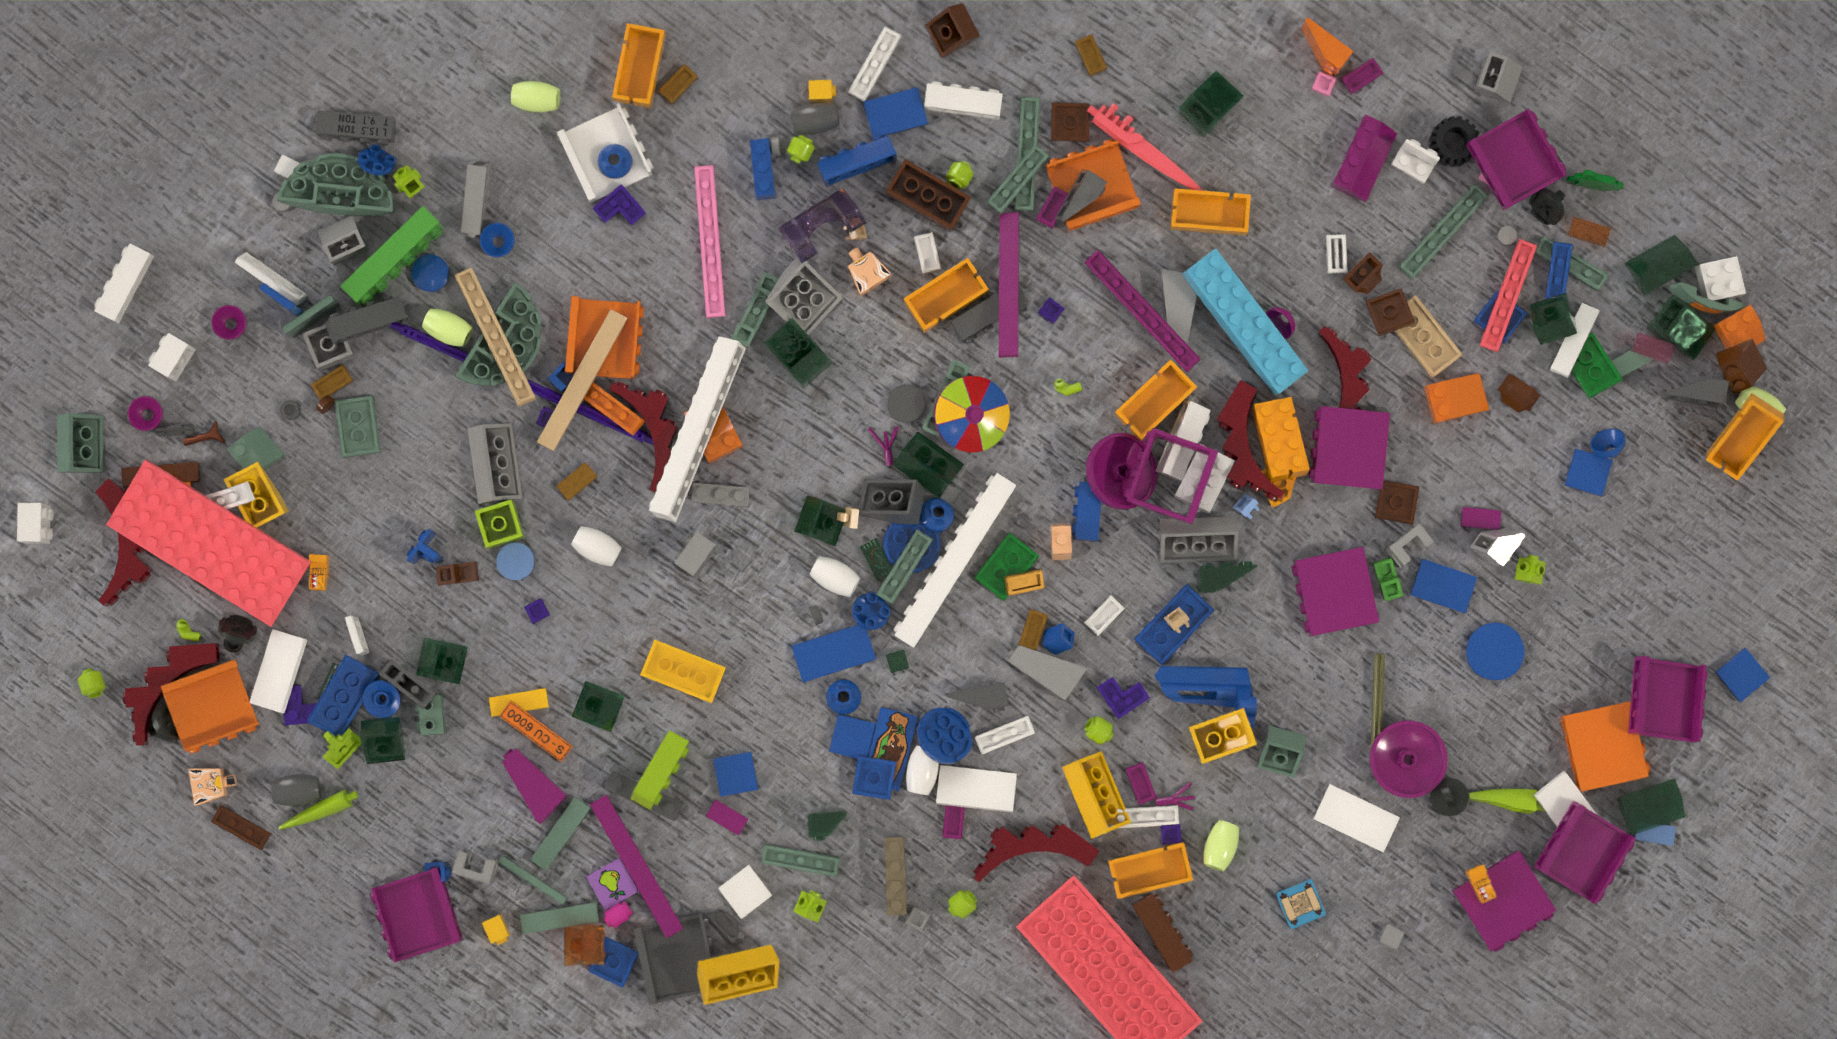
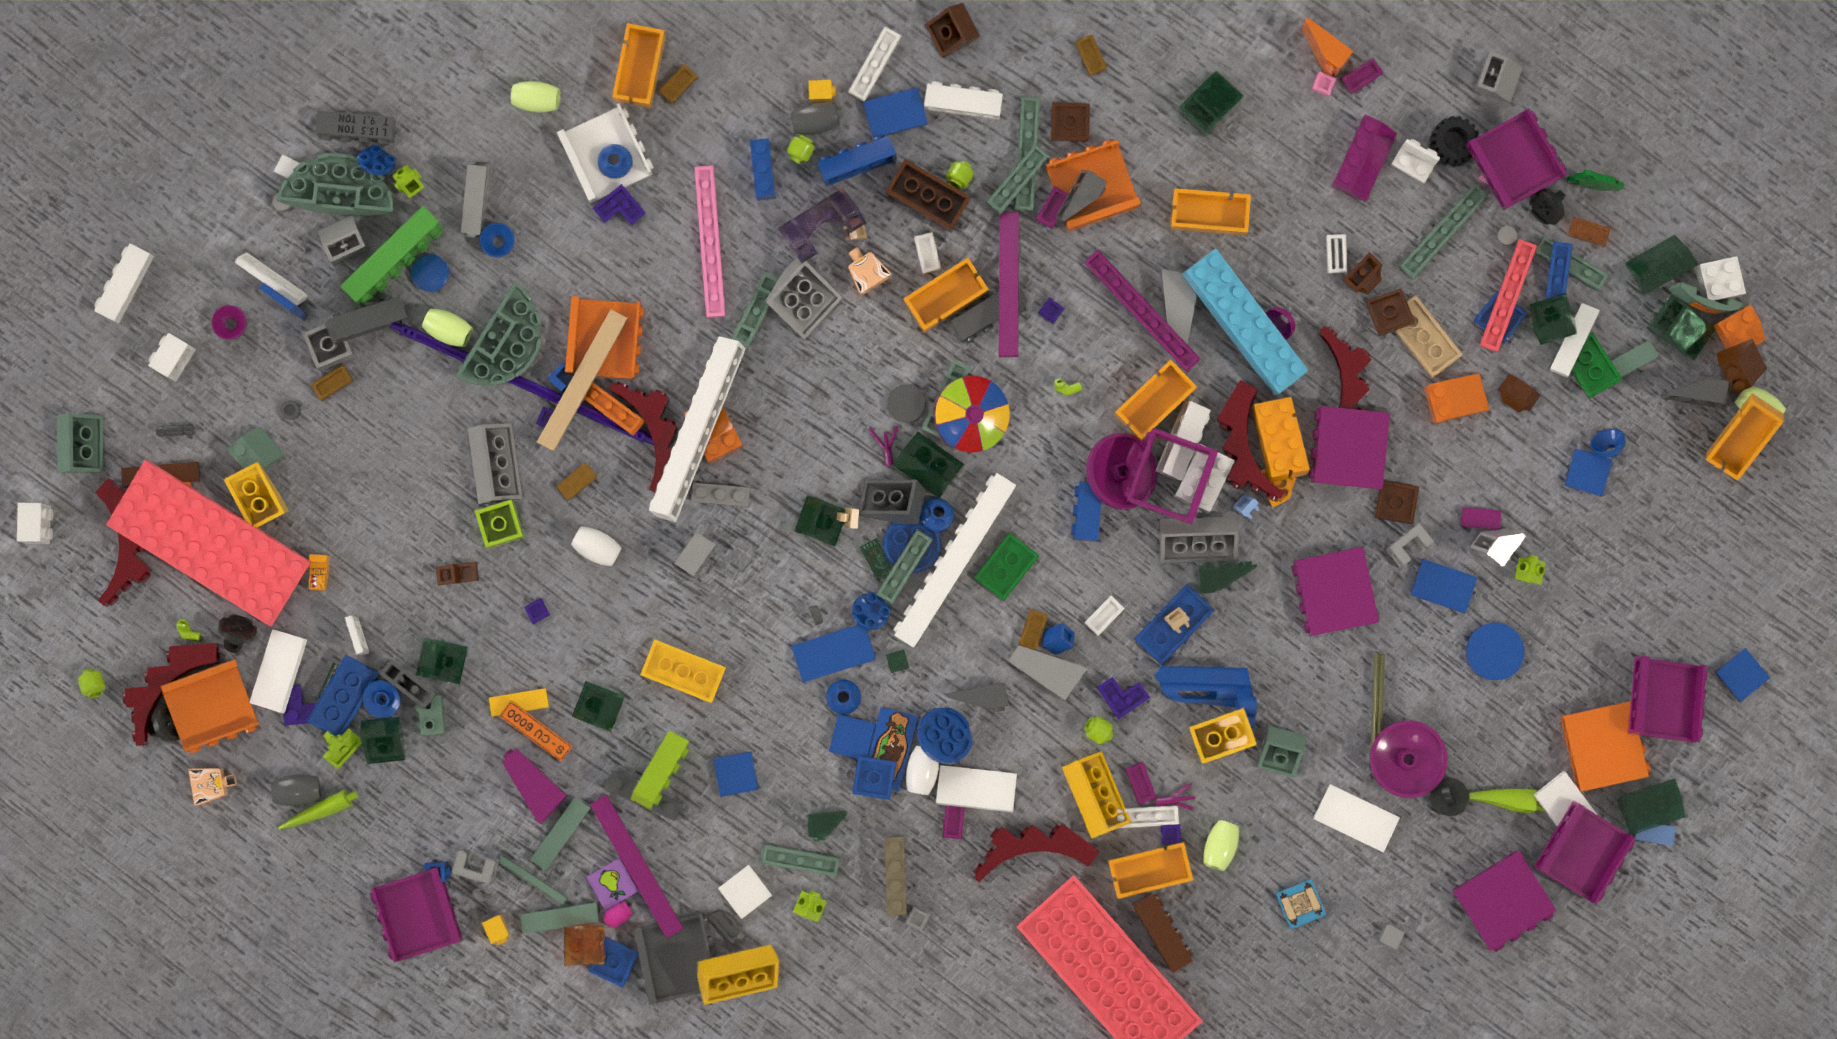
(136, 411): magenta piece -> none
(212, 434): copper piece -> none
(233, 496): white tile -> none
(241, 827): reddish brown tile -> none
(311, 316): sand green tile -> none
(325, 404): reddish brown tile -> none
(357, 426): sand green tile -> none
(423, 550): blue bracket -> none
(495, 337): tan tile -> none
(515, 561): medium blue tile -> none
(727, 817): magenta tile -> none
(776, 146): light grey tile -> none
(798, 353): clear green slope -> none
(835, 576): white piece -> none
(962, 903): lime head -> none
(1004, 735): white tile -> none
(1024, 582): tile -> none
(1061, 541): light nougat torso -> none
(1137, 144): coral piece -> none
(1387, 579): bright green slope -> none
(1481, 883): light orange leg -> none
(1653, 348): clear pink tile -> none

